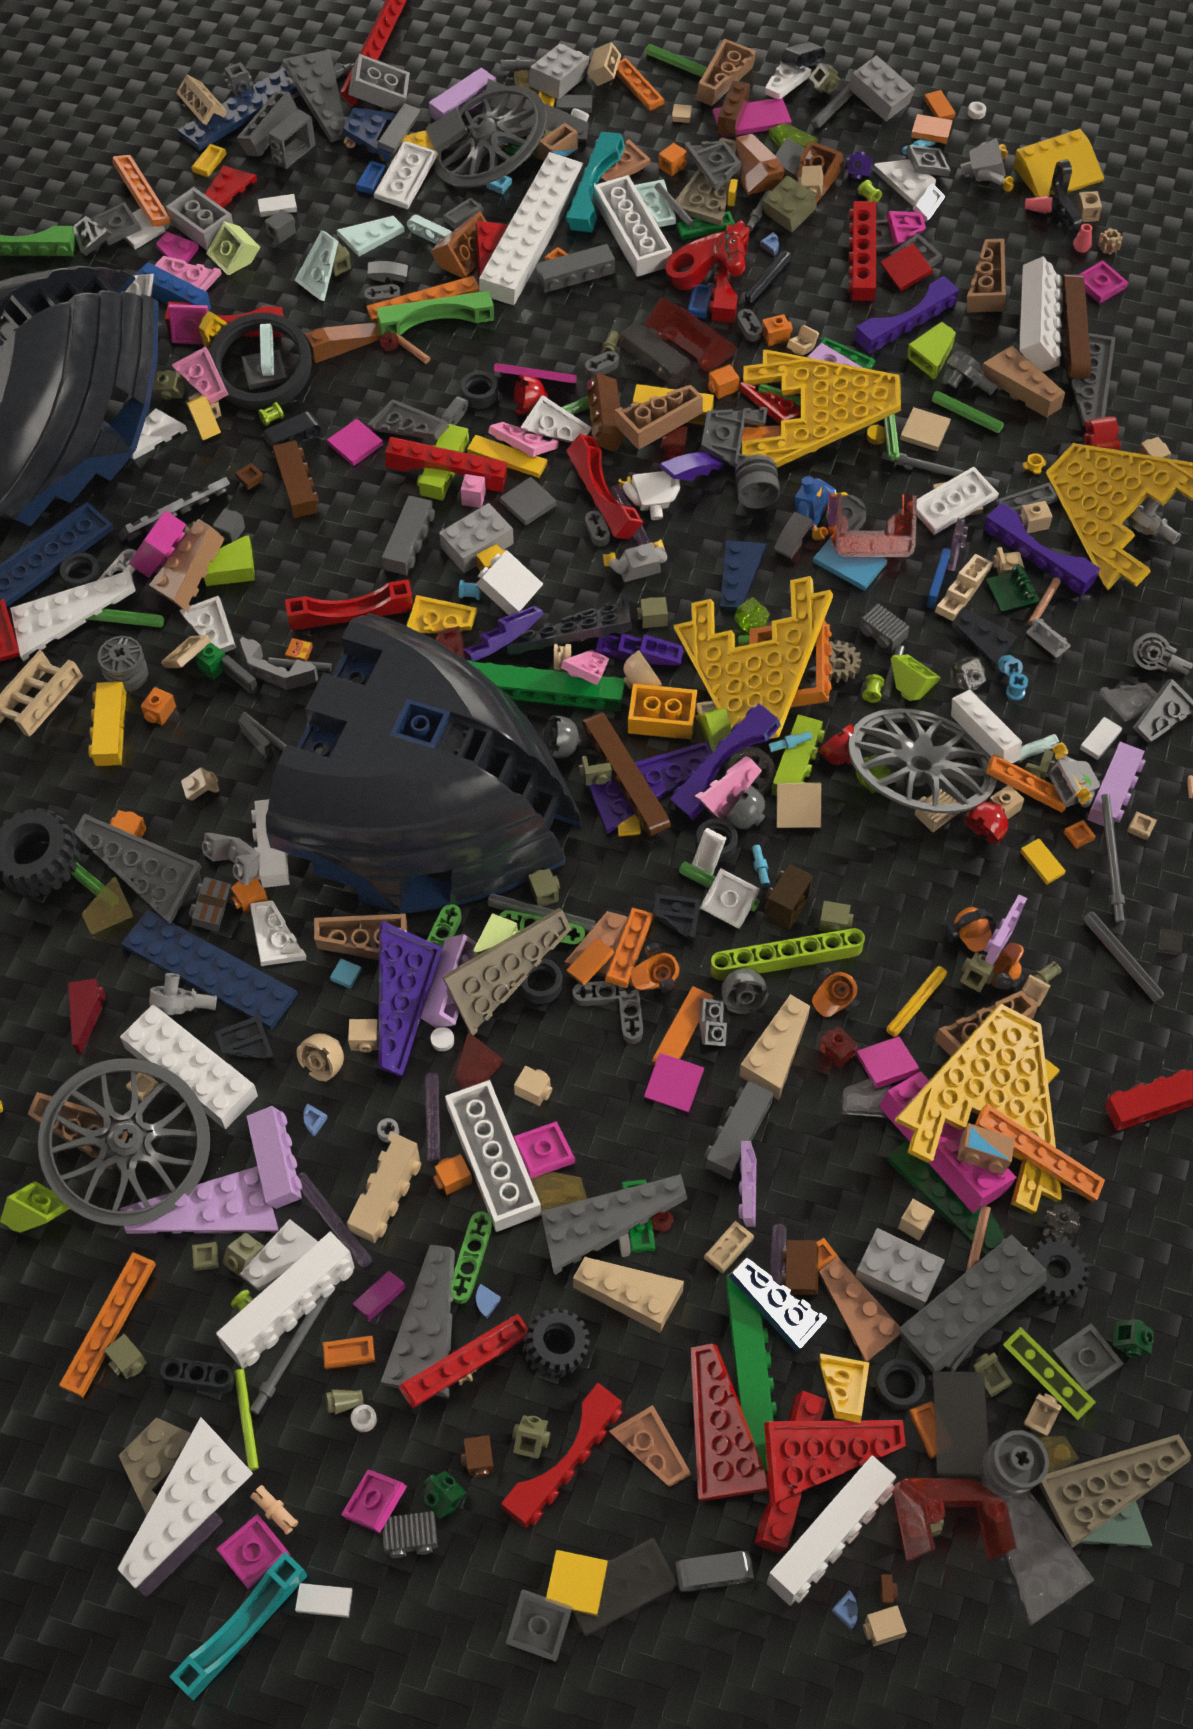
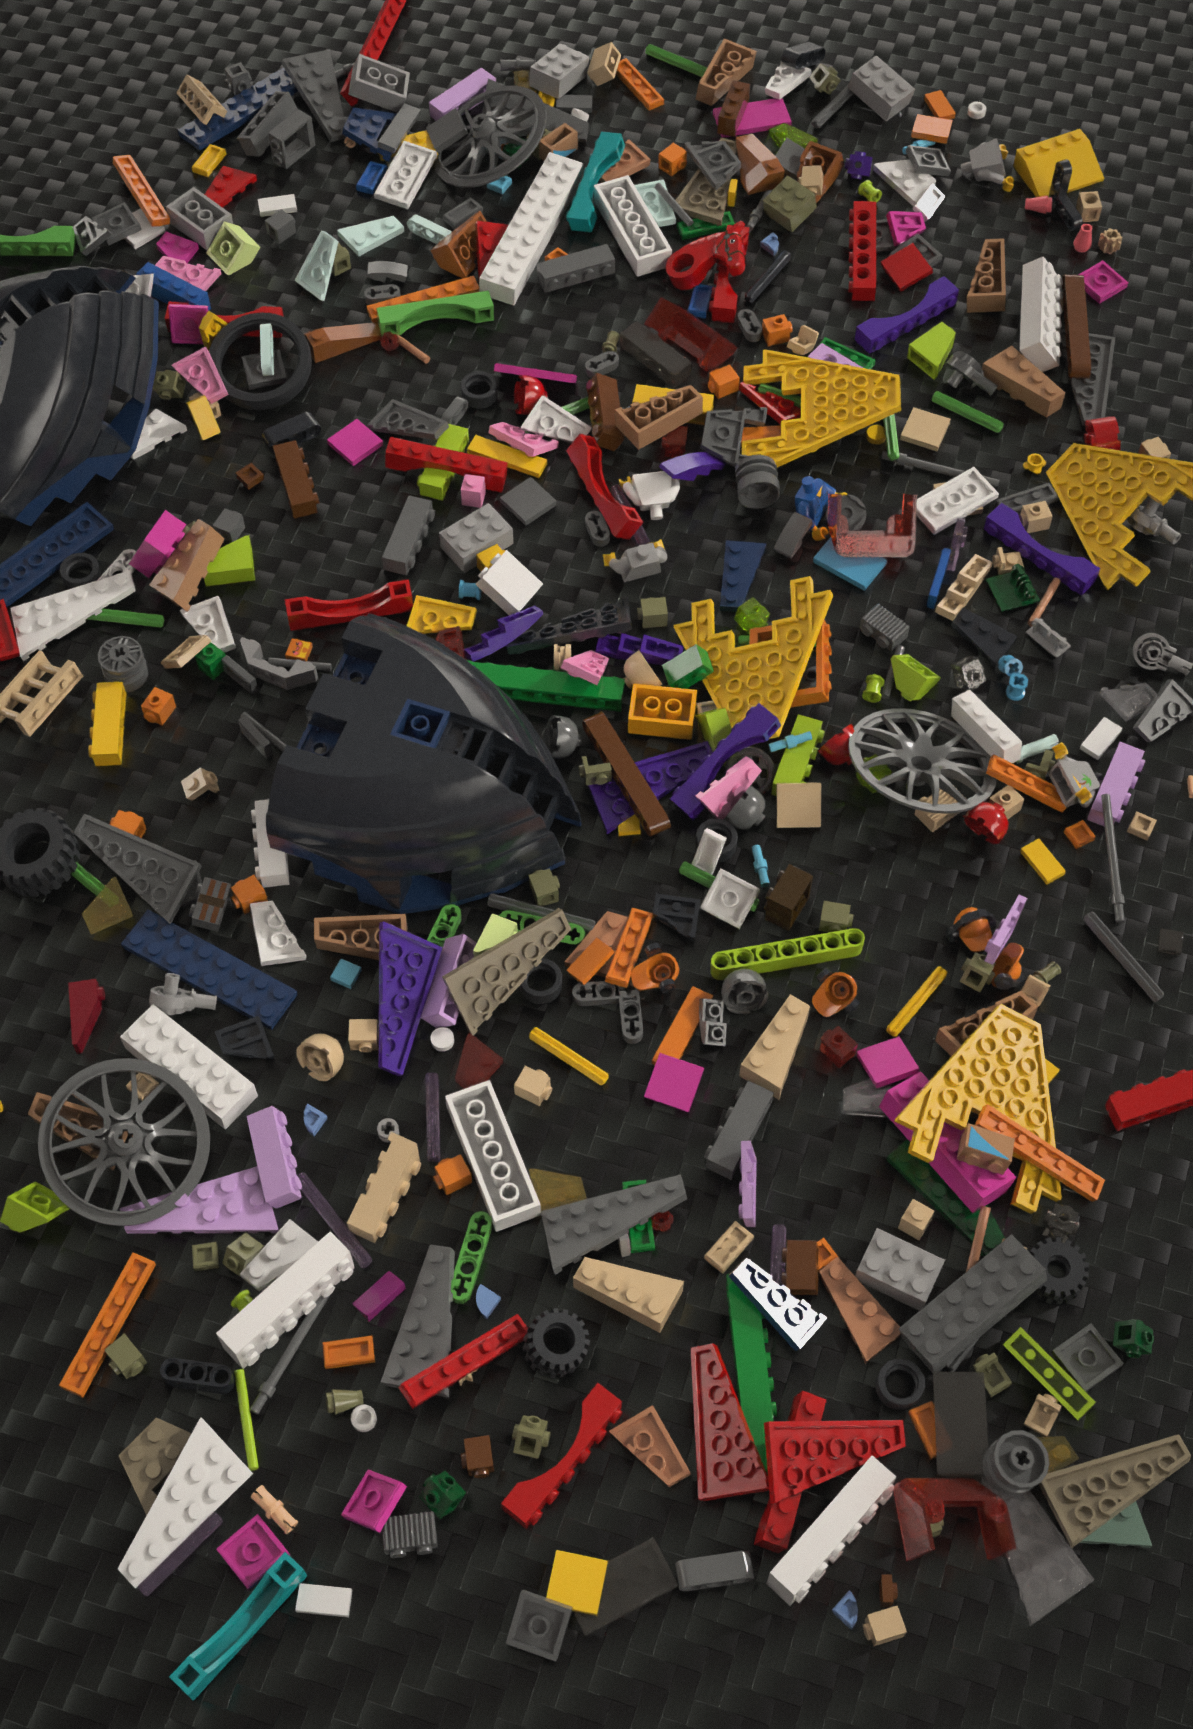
(146, 523): dark grey wing -> none
(224, 847): light grey slope -> none
(271, 414): lime bush -> none
(544, 1149): dark pink tile -> none
(568, 1056): none -> yellow axle
(681, 113): tan tile -> none
(688, 668): none -> green brick
(840, 661): dark tan gear -> none
(845, 1385): yellow wing -> none

